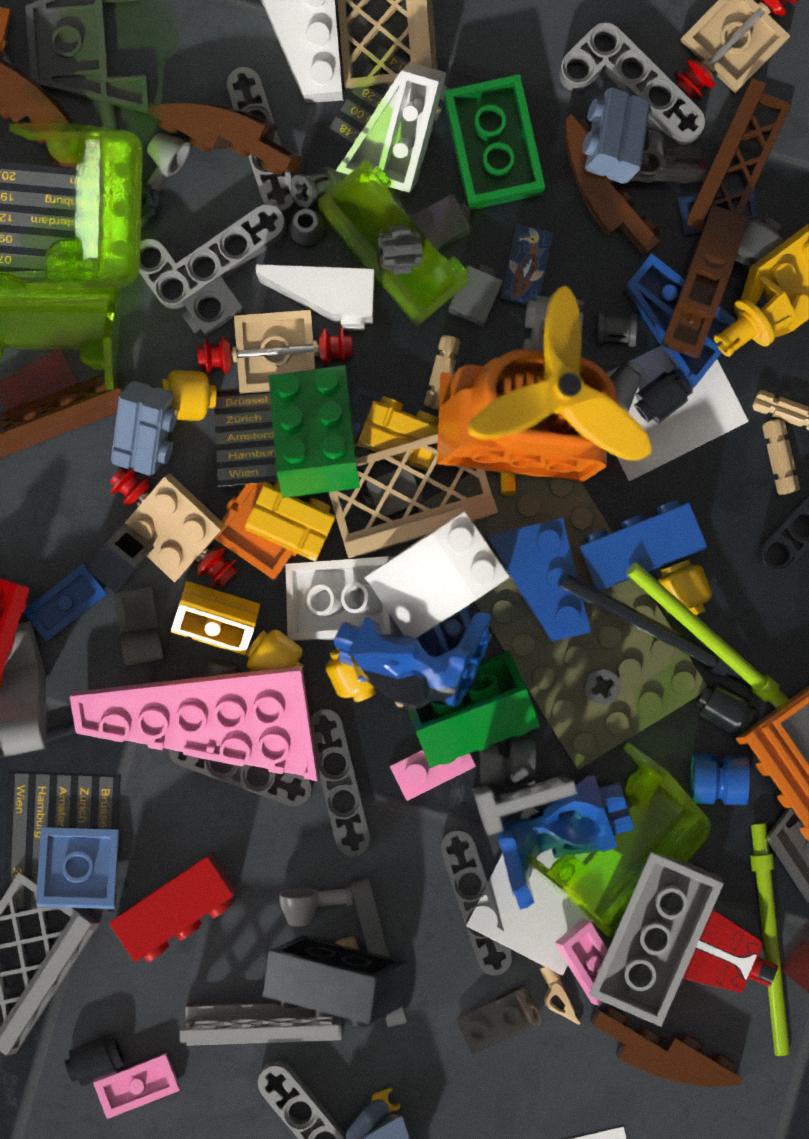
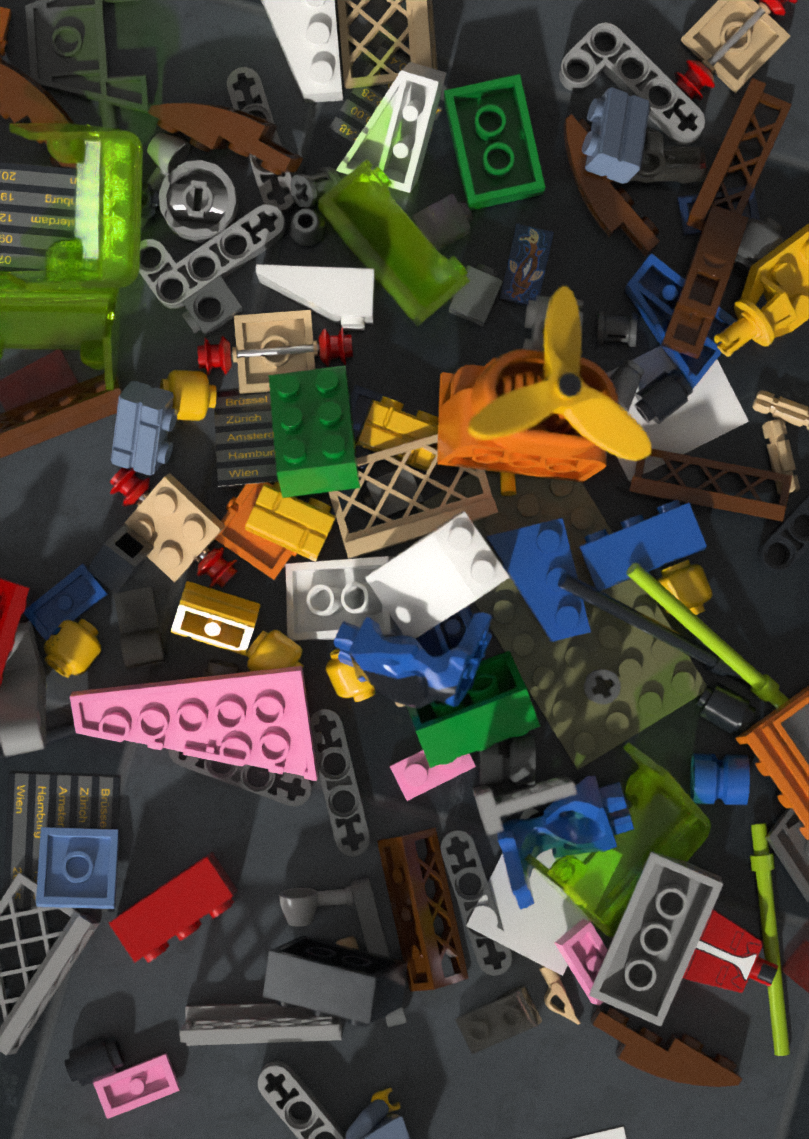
(72, 647): none -> yellow head
(198, 201): none -> light grey brick
(399, 249): dark grey gear -> none
(416, 912): none -> reddish brown fence
(444, 362): tan axle -> none
(708, 498): none -> reddish brown fence

